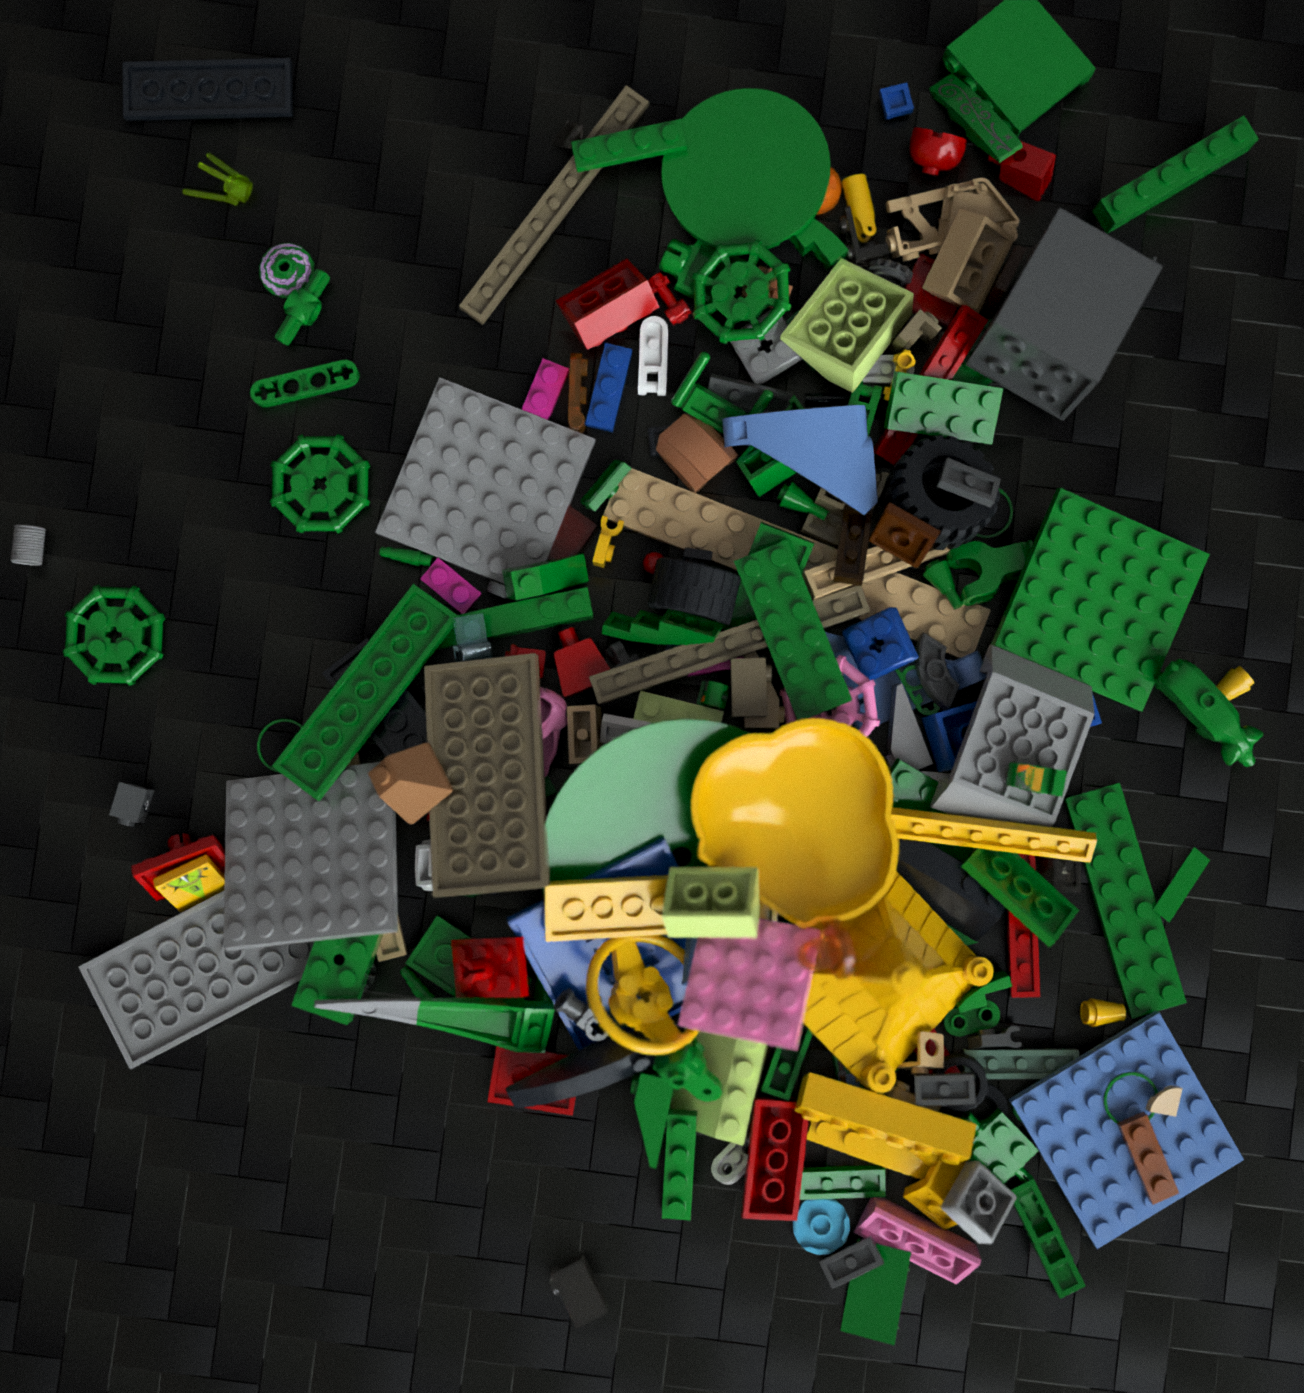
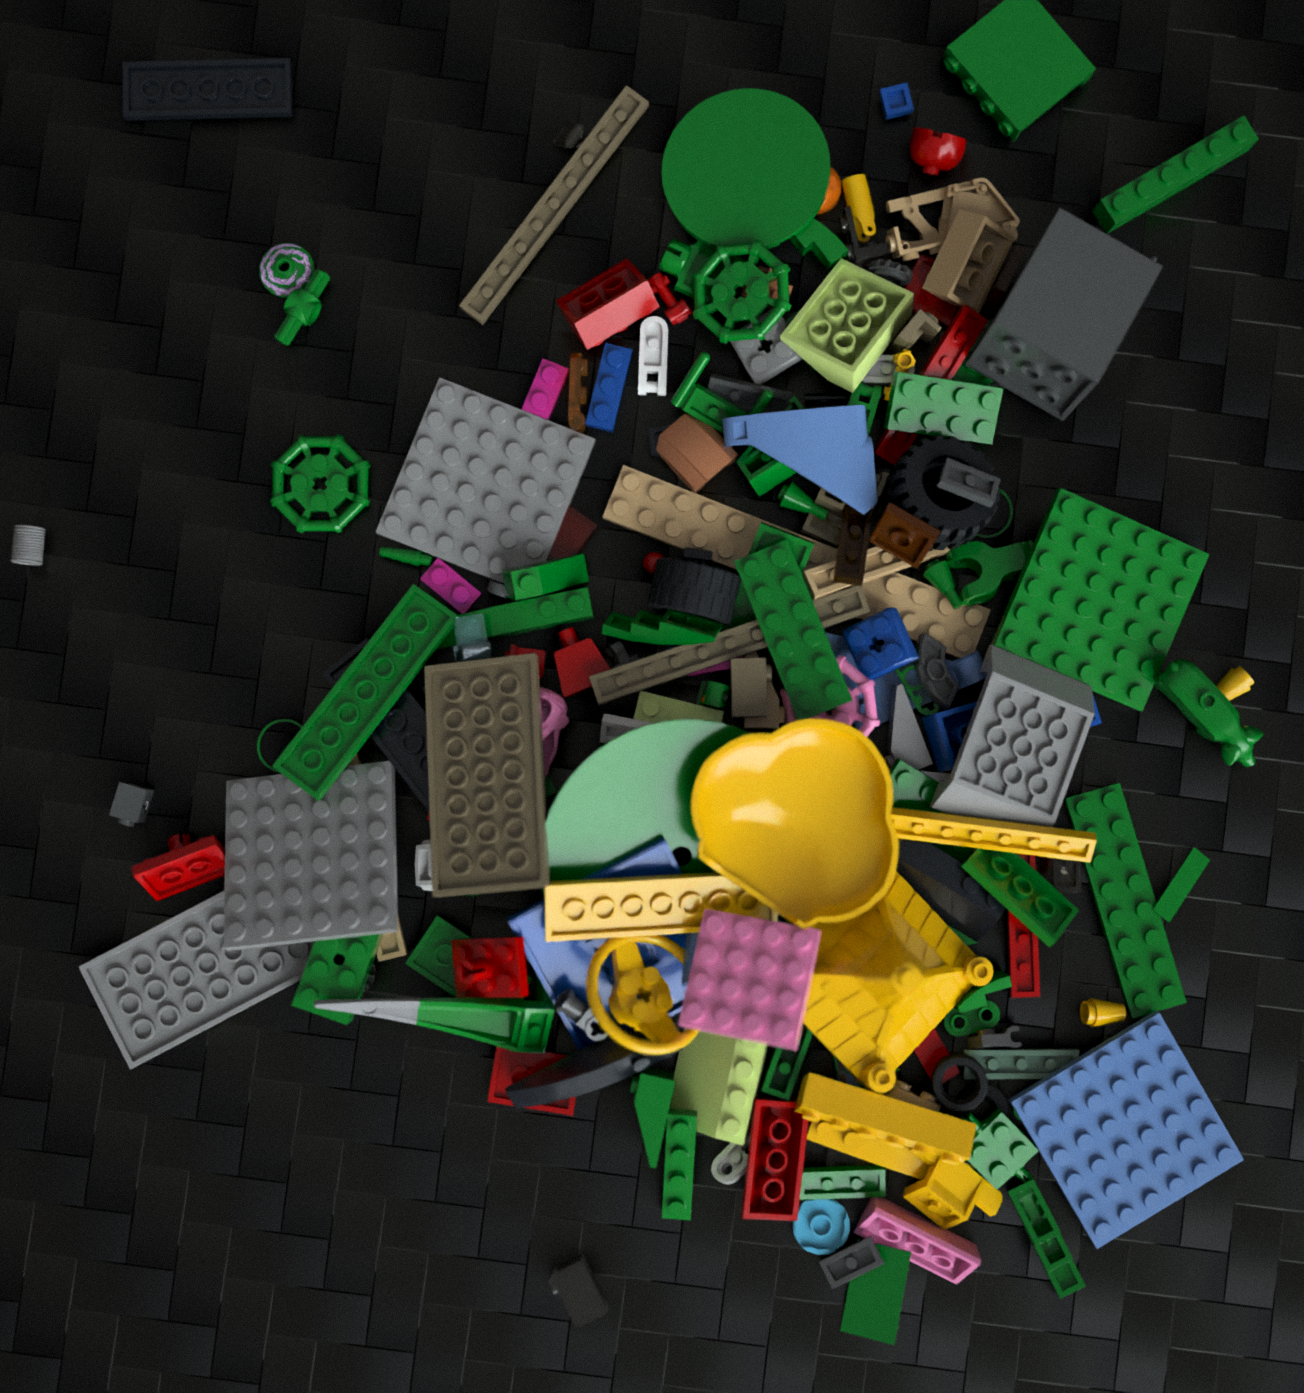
(102, 623): green plate -> none
(191, 883): yellow tile -> none
(237, 186): clear neon green plant -> none
(305, 388): green beam -> none
(411, 781): medium nougat slope -> none
(416, 985): green animal -> none
(583, 732): tan brick -> none
(604, 550): yellow plate -> none
(606, 485): green plate -> none
(629, 145): green plate -> none
(688, 1070): green piece -> none
(712, 902): yellowish green slope -> none
(834, 949): clear orange tile -> none
(925, 1061): tan bracket -> none
(944, 1089): dark grey plate -> none
(976, 117): green slope -> none
(978, 1202): light grey brick -> none
(1027, 170): red torso -> none
(1036, 779): green leg -> none
(1114, 1080): green piece -> none
(1148, 1158): dark orange plate -> none
(1165, 1101): tan tile -> none

